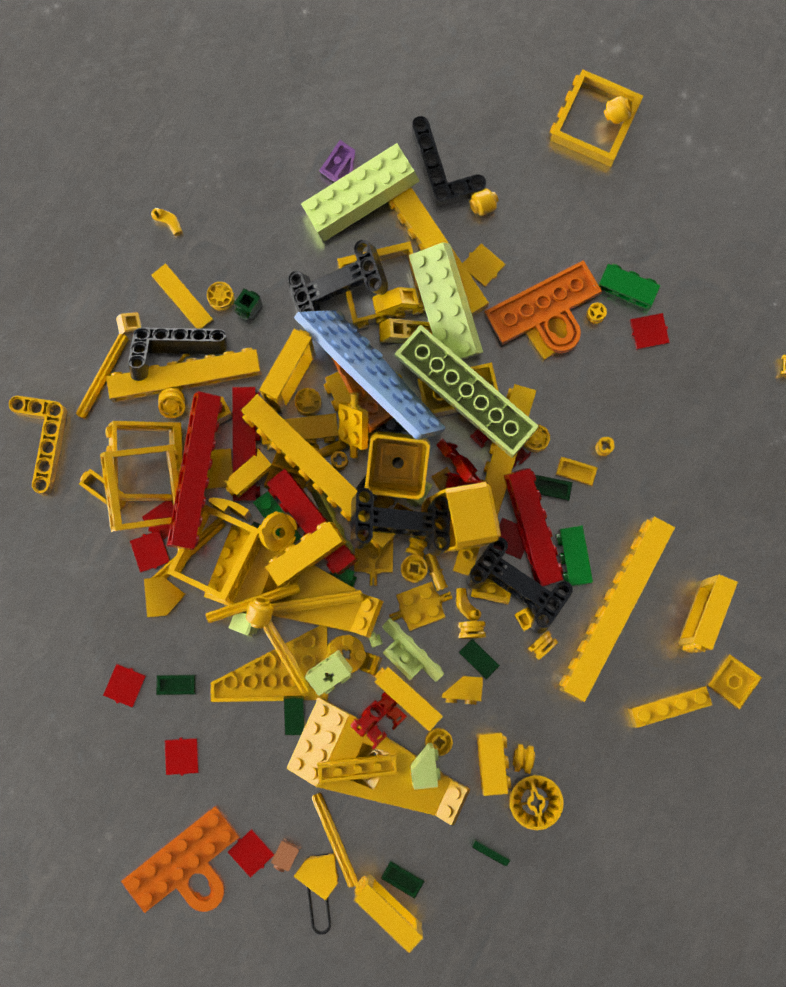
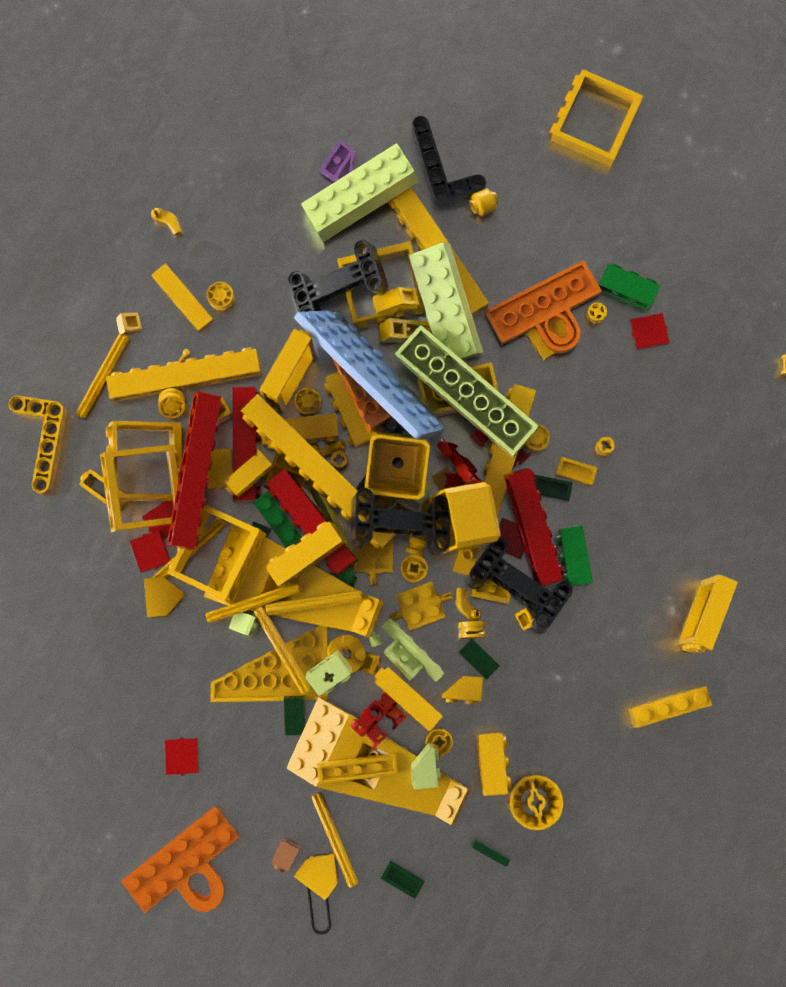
(124, 685): red piece -> none
(171, 340): black beam -> none
(175, 684): dark green tile -> none
(227, 507): yellow slope -> none
(247, 304): dark green brick -> none
(251, 853): red piece -> none
(259, 612): yellow head -> none
(268, 529): yellow plate -> none
(353, 425): yellow plate -> none
(388, 912): yellow window -> none
(435, 571): yellow axle -> none
(483, 265): yellow piece -> none
(523, 758): yellow wheel -> none
(543, 641): yellow wheel -> none
(616, 609): yellow brick -> none
(618, 110): yellow head -> none
(734, 681): yellow tile -> none

